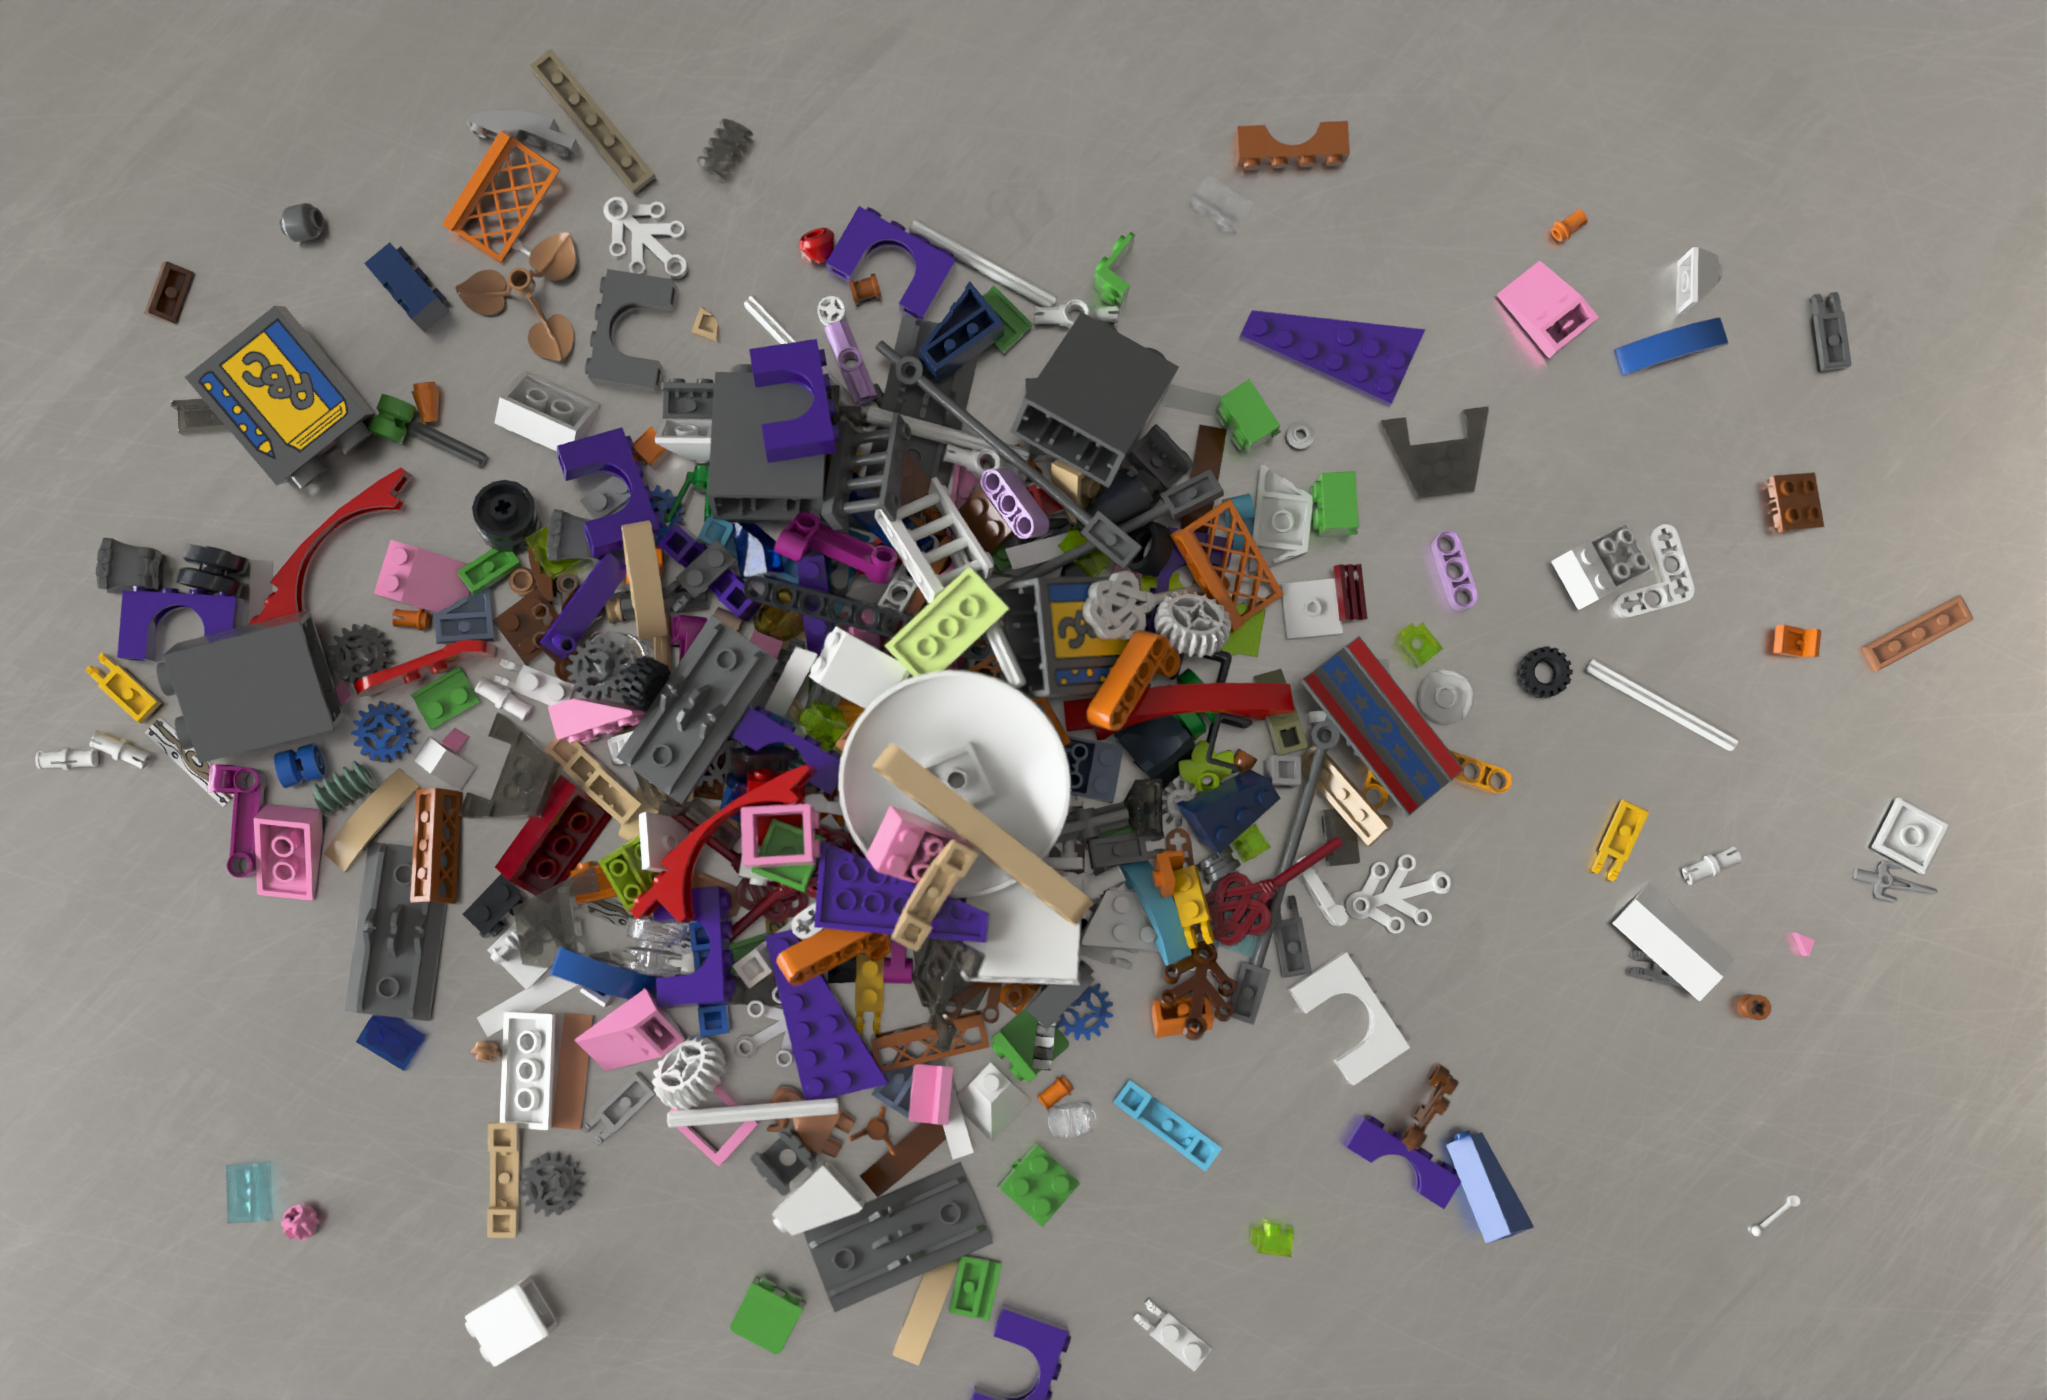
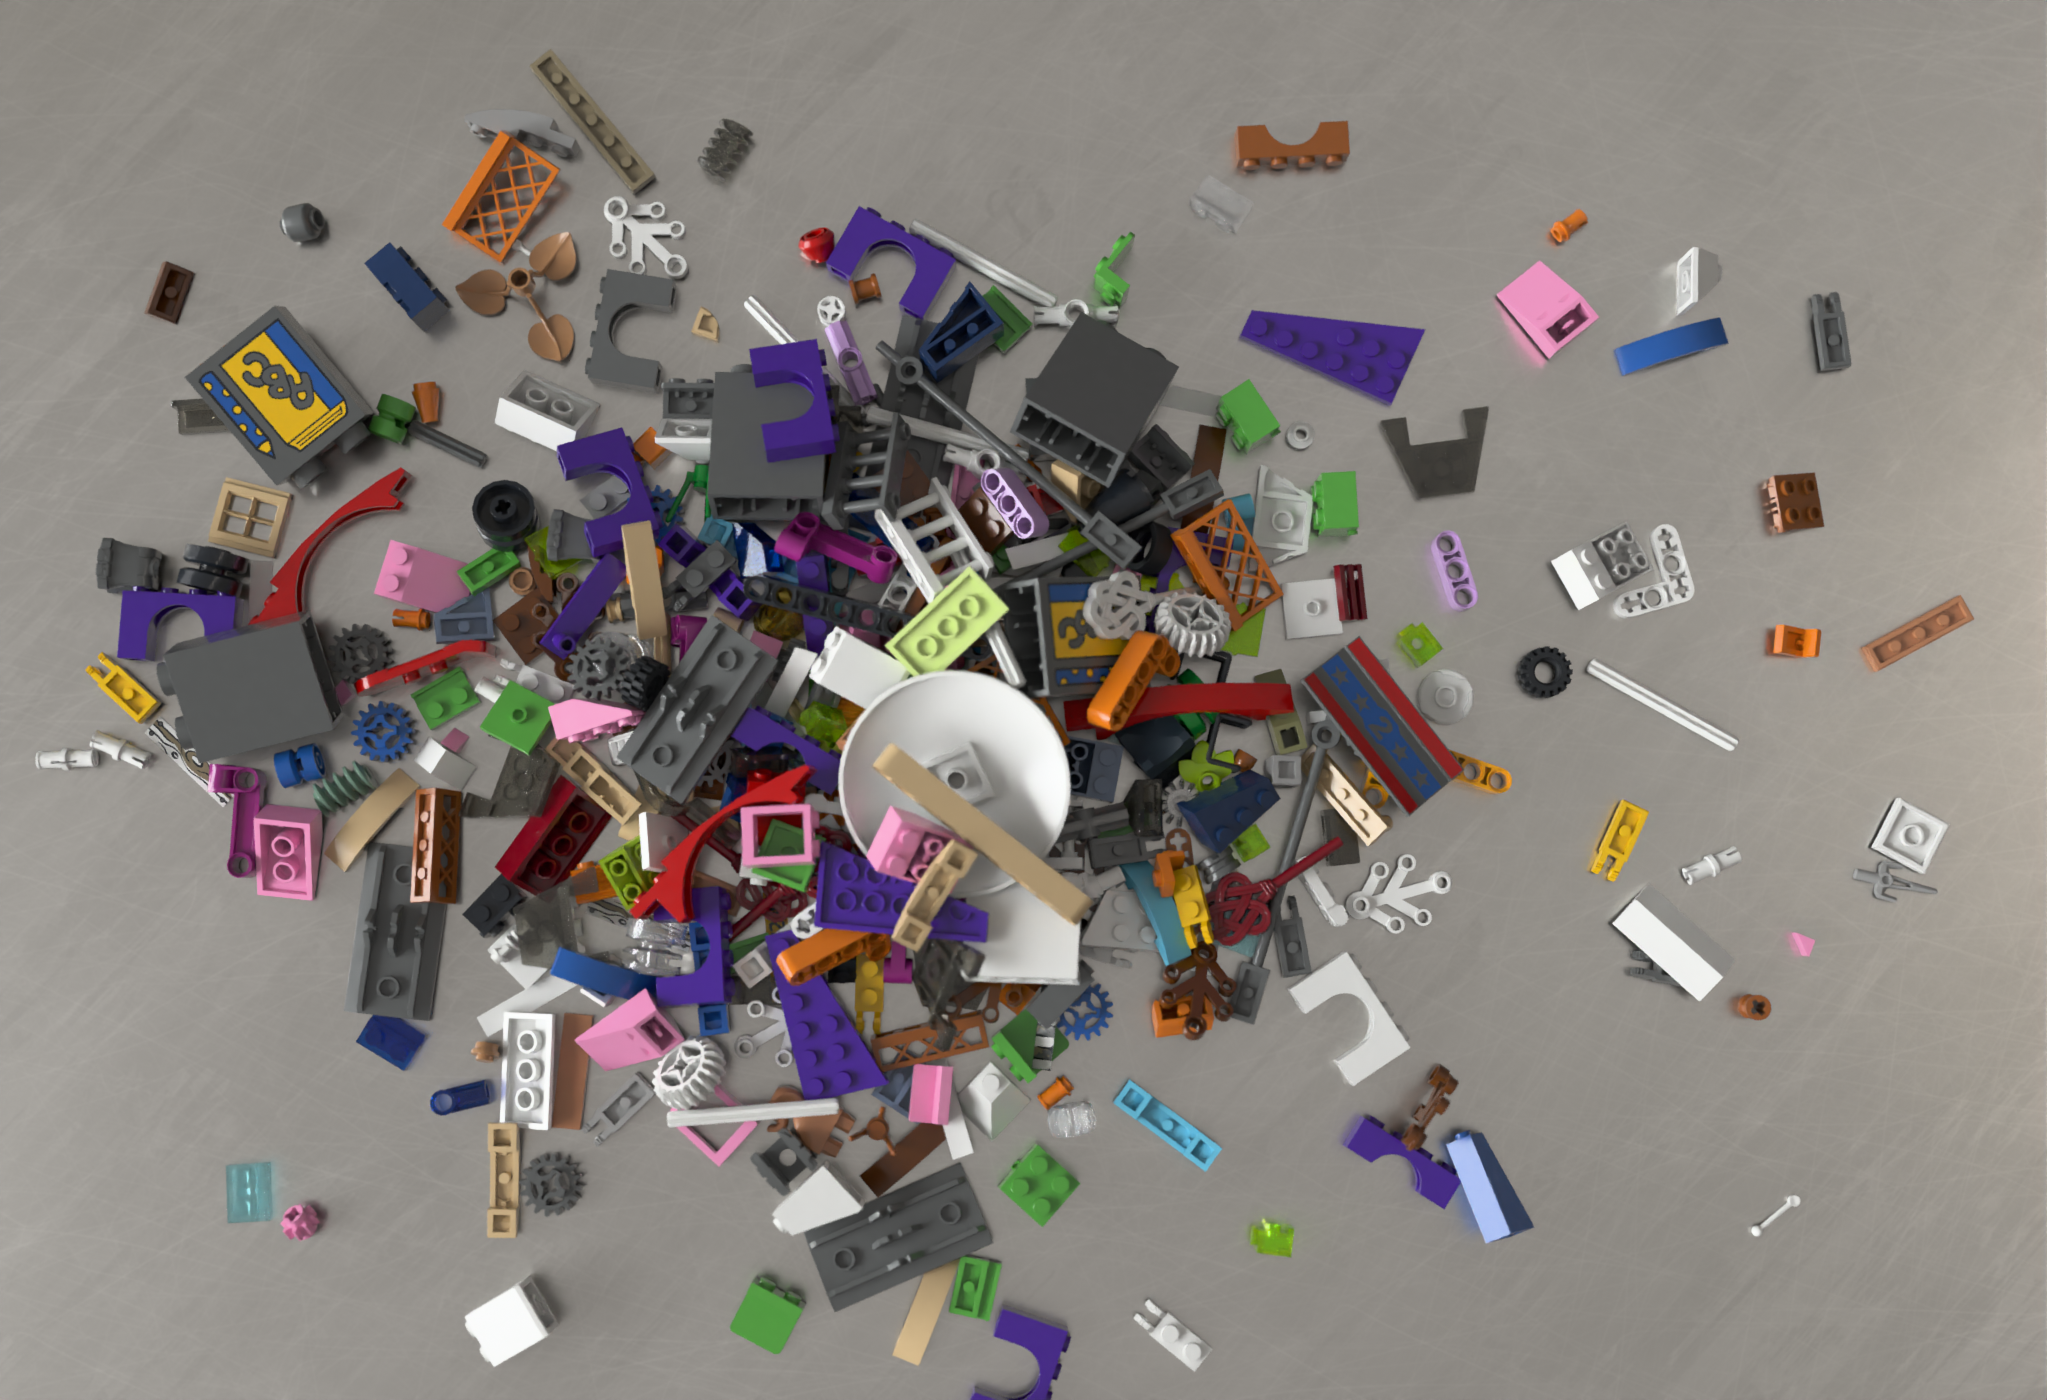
(243, 541): none -> tan piece
(462, 1097): none -> clear blue piece
(518, 718): none -> bright green plate

